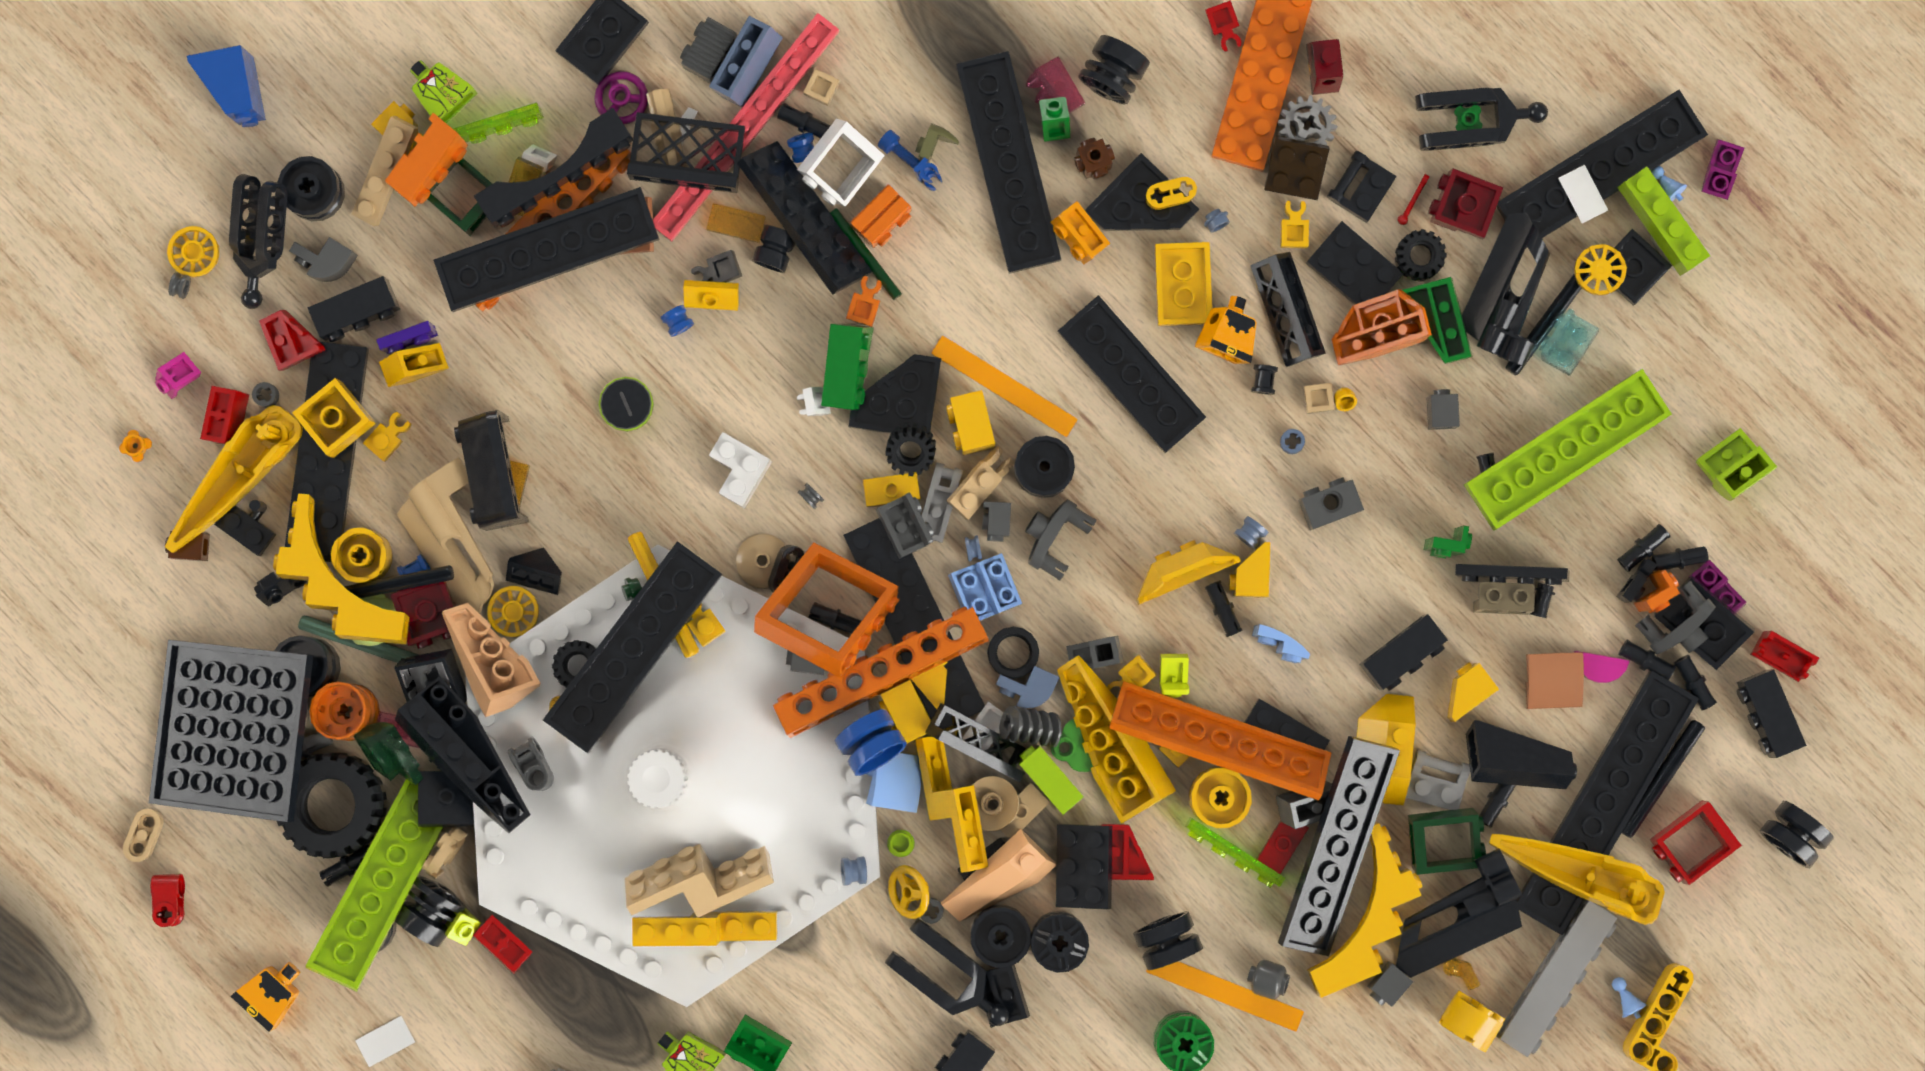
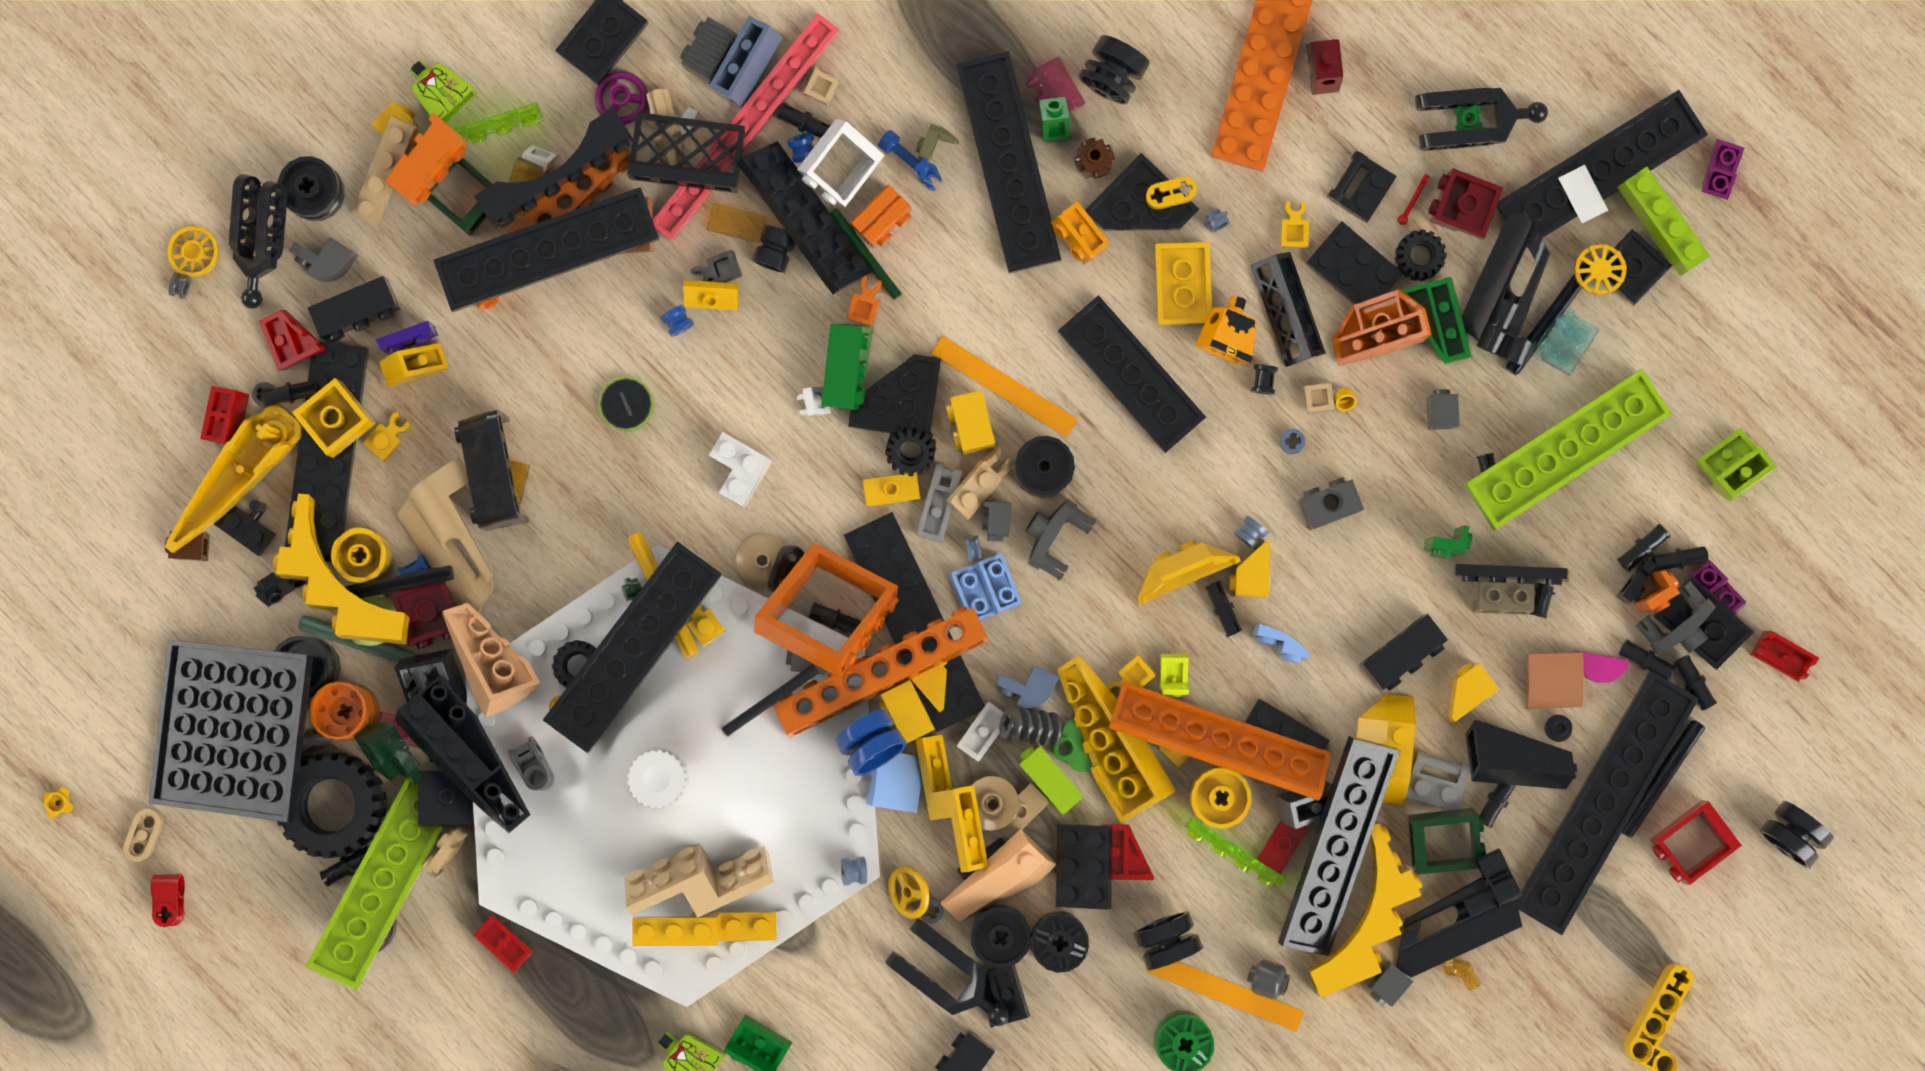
(50, 802): none -> yellow plate
(133, 437): light orange plate -> none
(176, 375): dark pink bracket -> none
(232, 81): blue slope -> none
(269, 995): light orange torso -> none
(289, 392): none -> black axle
(385, 1041): white sticker -> none
(430, 907): black wheel -> none
(462, 927): neon yellow bracket -> none
(513, 611): yellow wheel -> none
(535, 571): black slope -> none
(770, 700): none -> black bar
(810, 496): dark grey bush -> none
(900, 843): lime plate -> none
(905, 525): dark grey bracket -> none
(977, 751): fence -> none
(1016, 632): black tyre -> none
(1098, 652): dark grey brick -> none
(1224, 20): red plate -> none
(1296, 168): dark brown plate -> none
(1298, 119): light grey gear -> none
(1471, 1021): yellow brick -> none
(1550, 728): none -> black plate
(1556, 977): light grey brick -> none
(1590, 875): yellow piece -> none
(1629, 1002): light blue piece -> none
(1670, 186): light blue piece -> none
(1770, 714): black brick -> none

